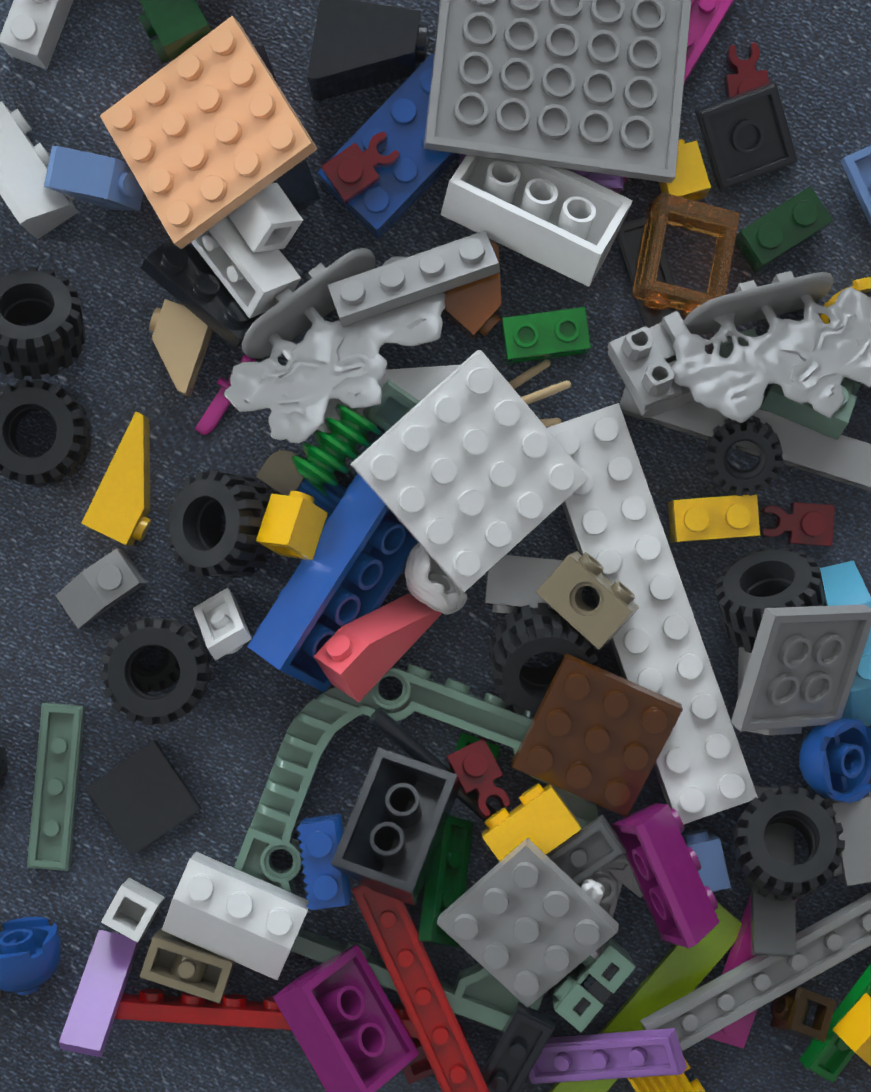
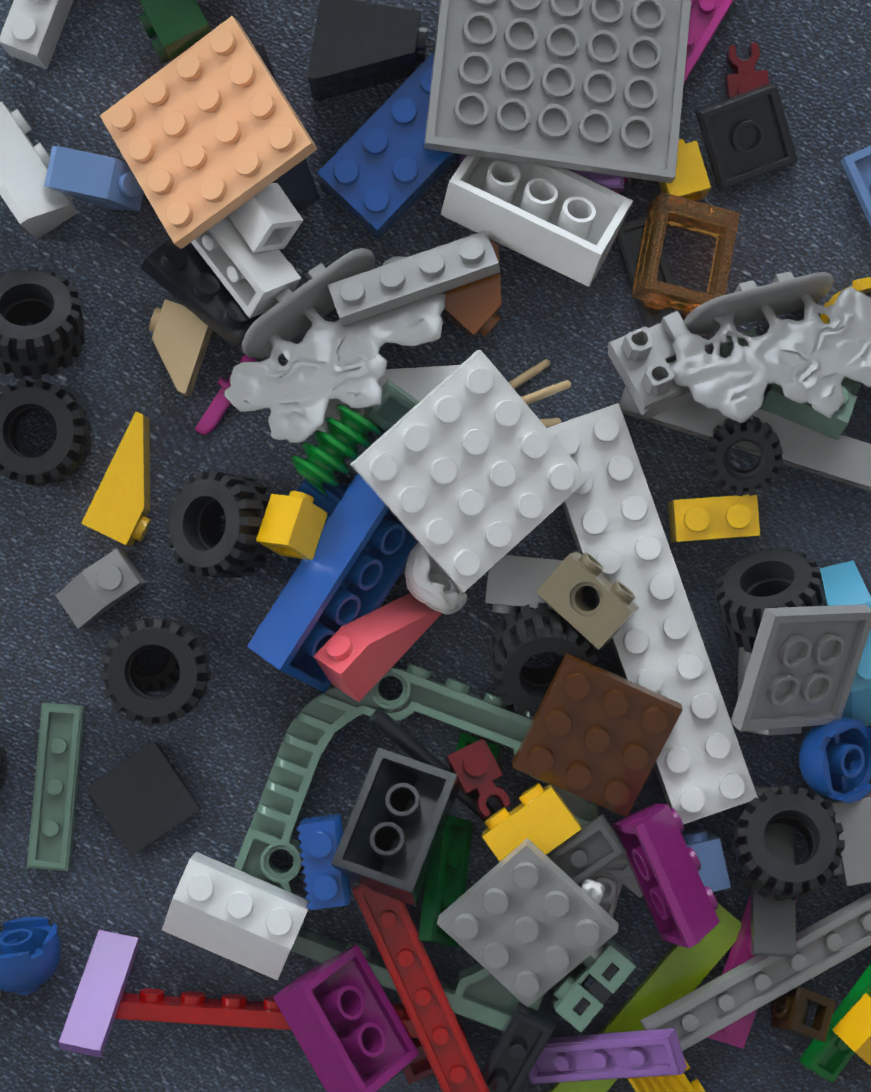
(133, 909): white brick -> none
(186, 967): dark tan brick -> none
(222, 624): white plate -> none
(281, 473): dark tan tile -> none
(354, 170): dark red plate -> none
(545, 335): green brick -> none
(782, 229): dark green brick -> none
(806, 523): dark red plate -> none

